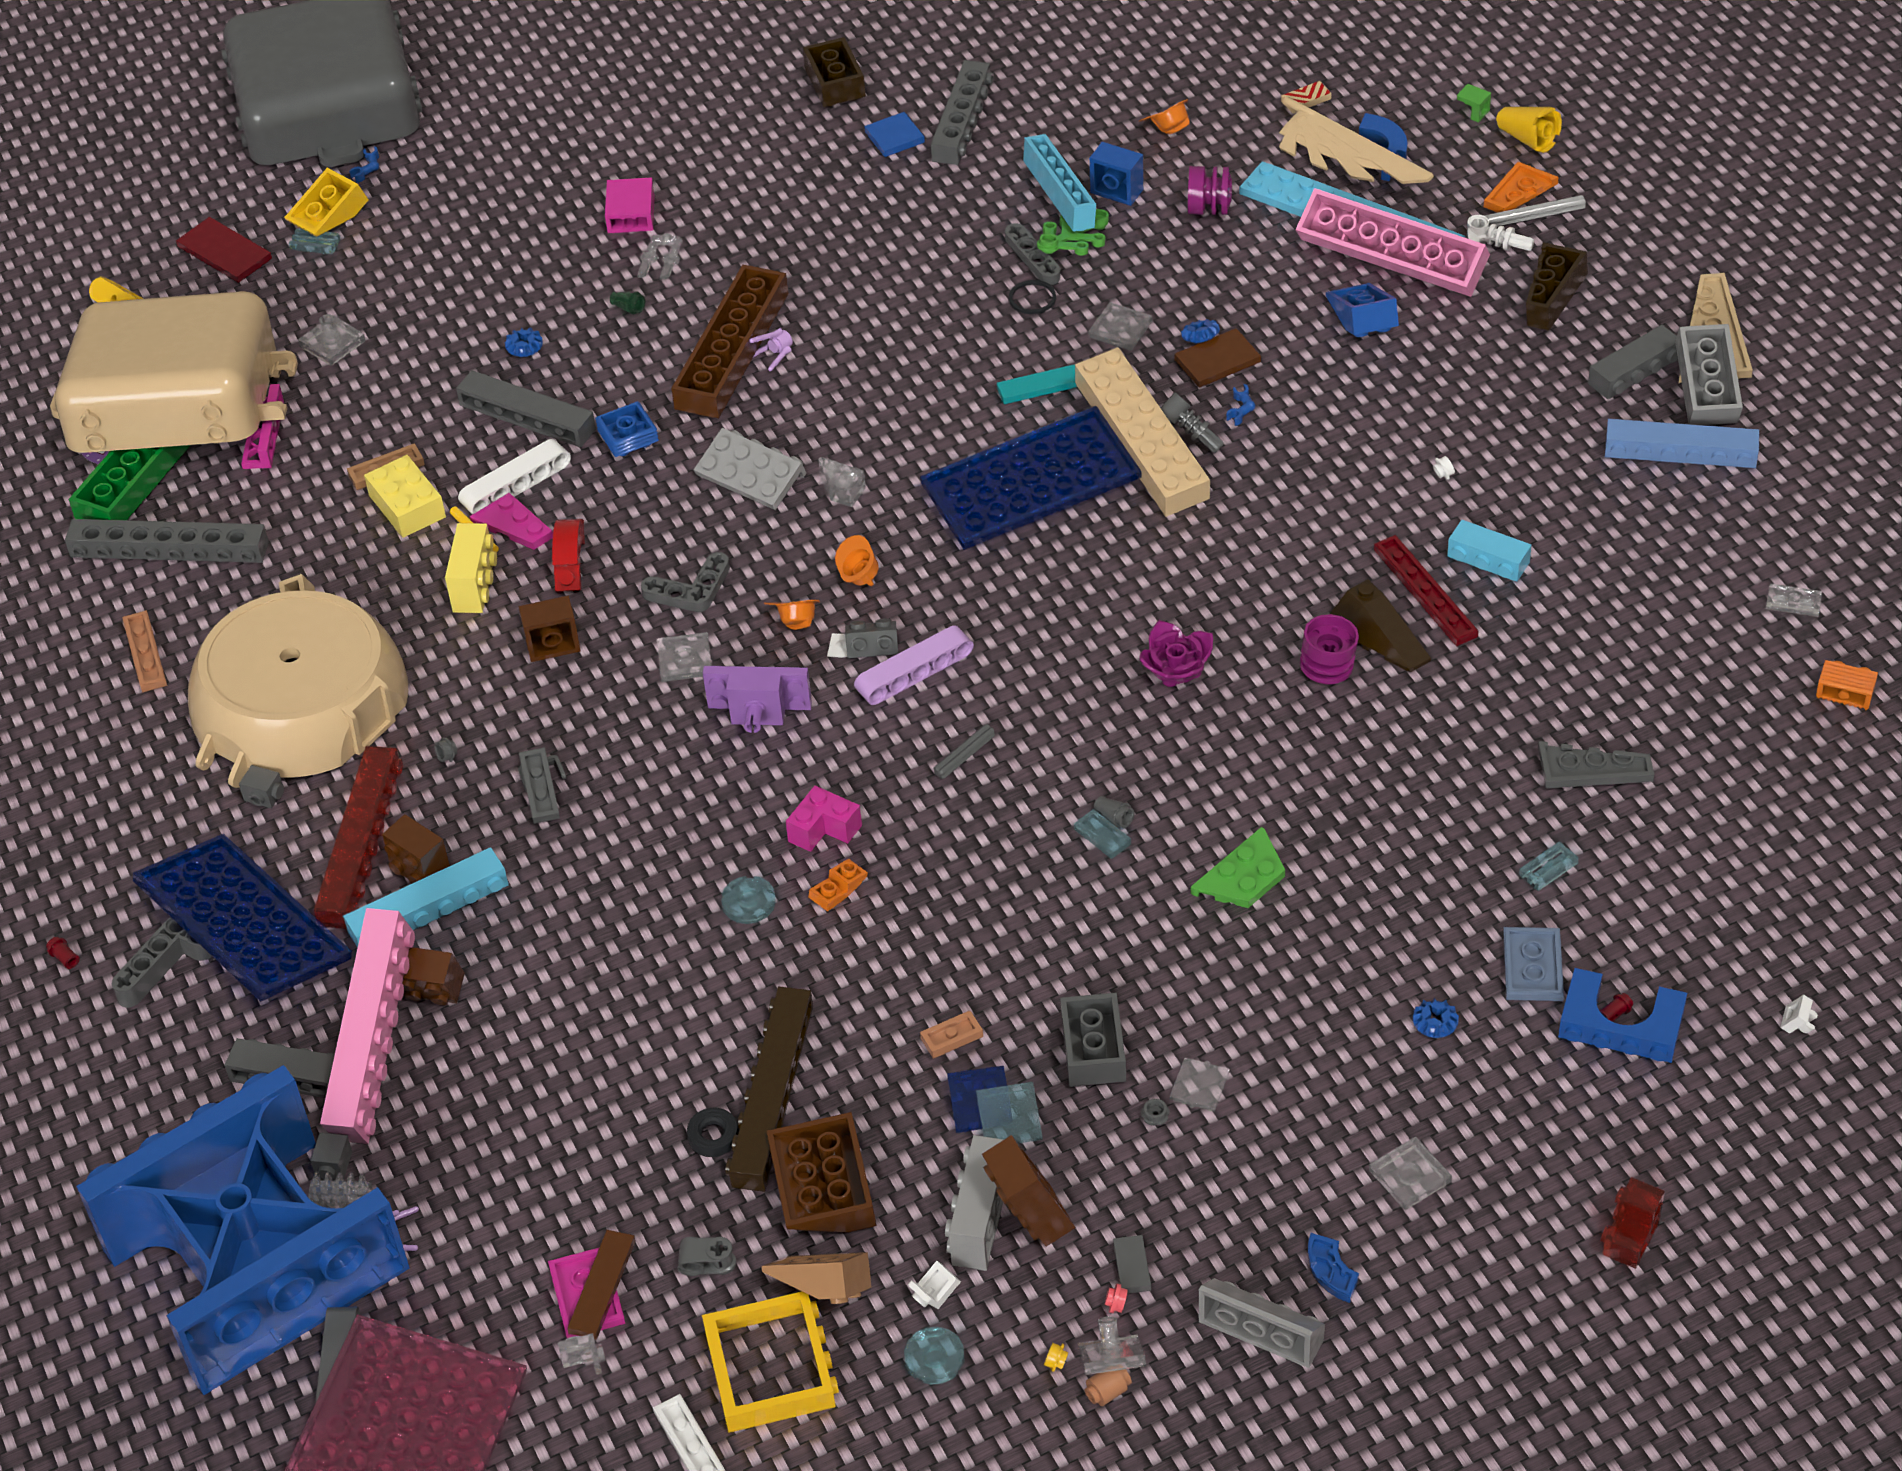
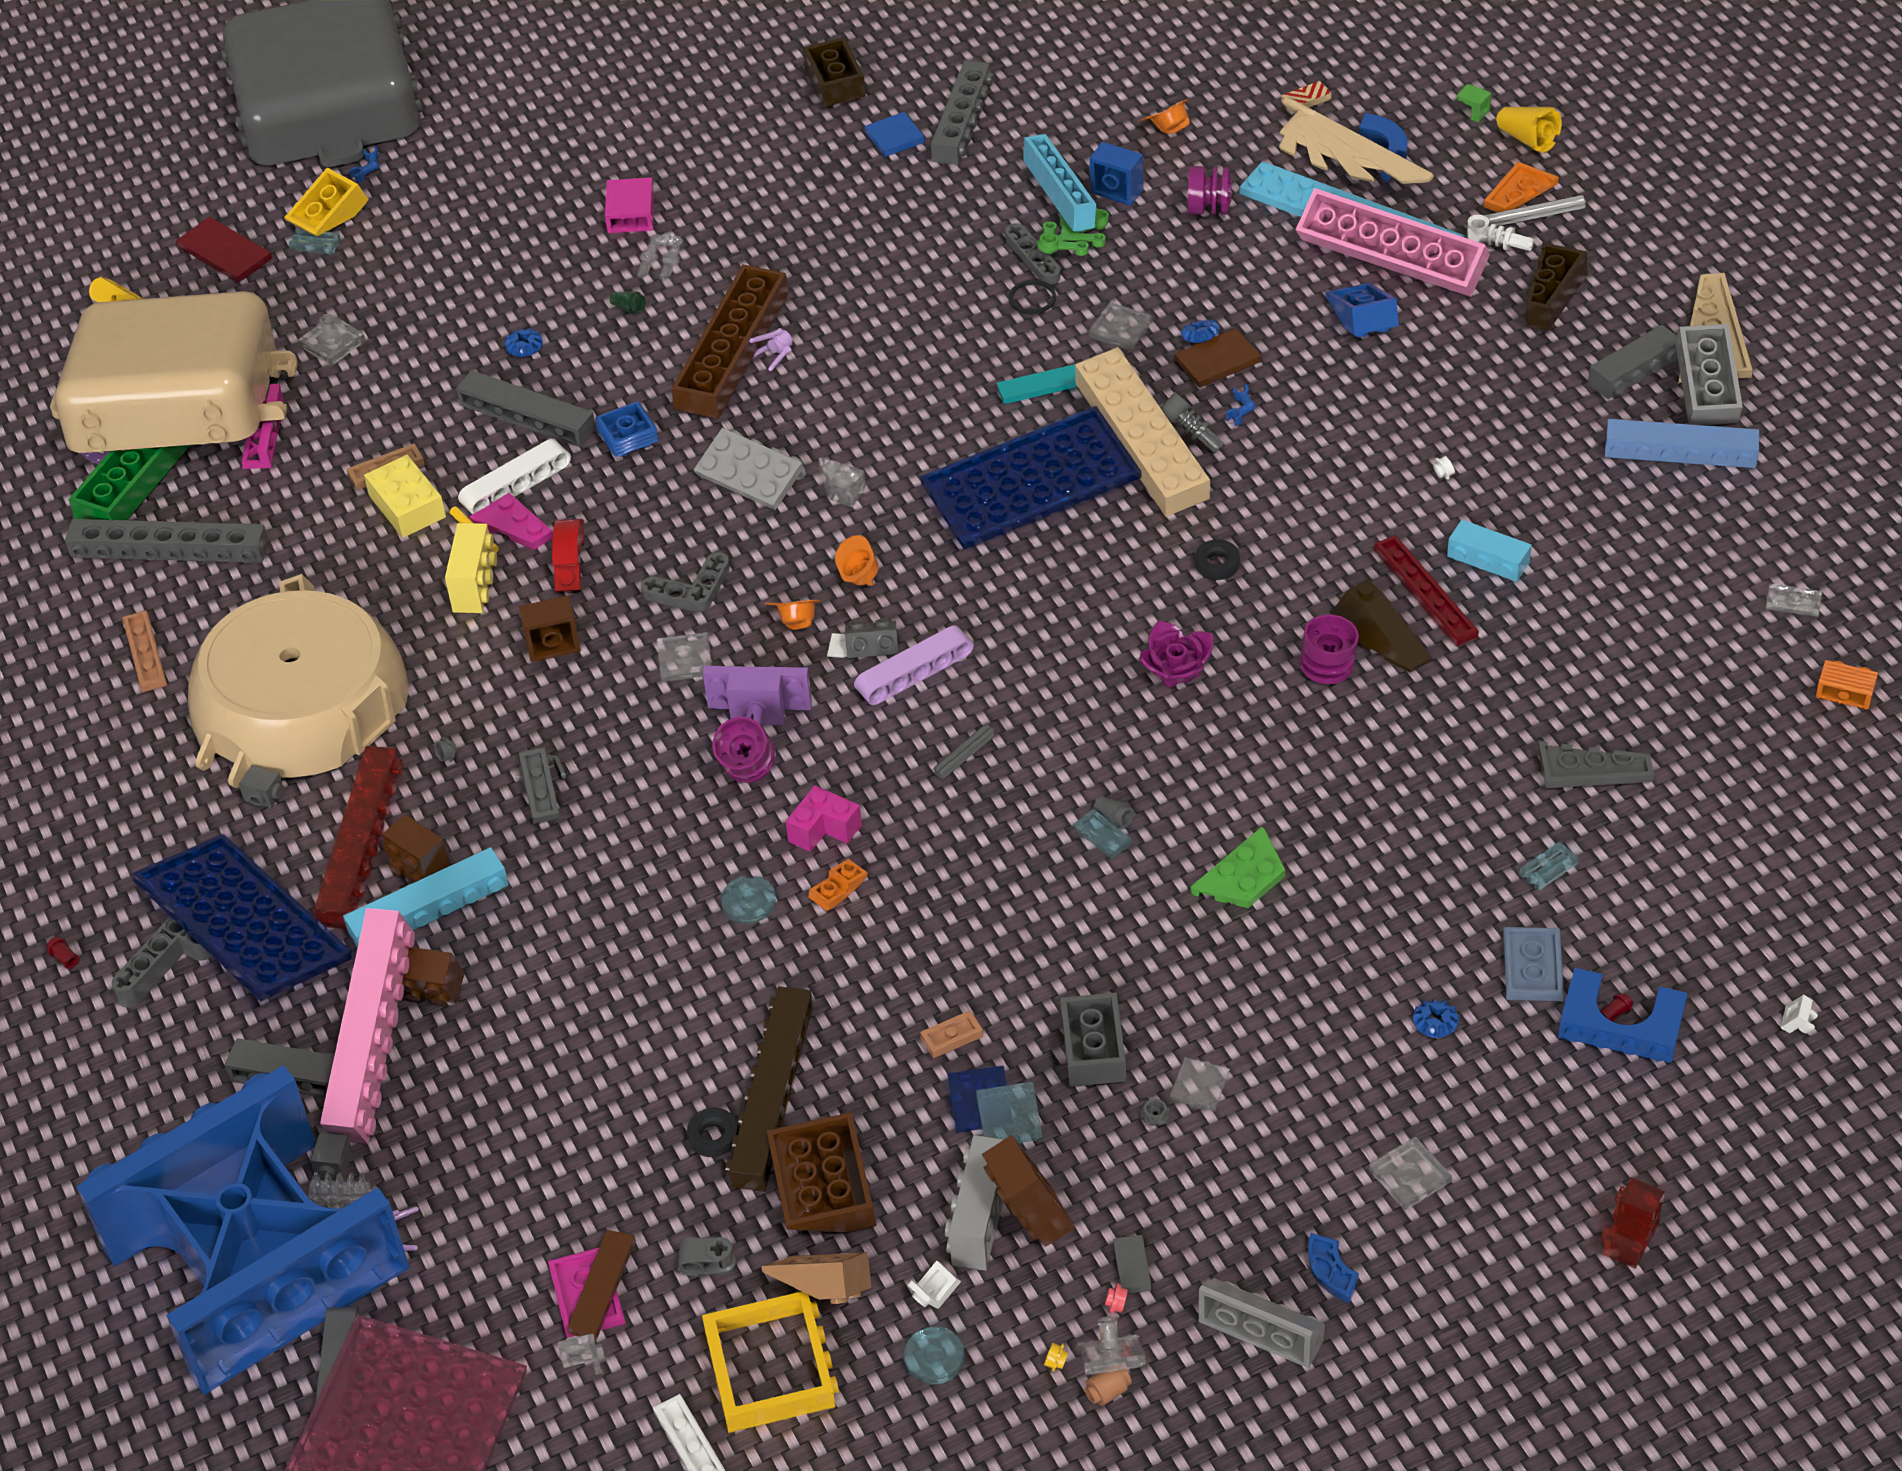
(736, 738): none -> magenta wheel
(1217, 571): none -> black tyre

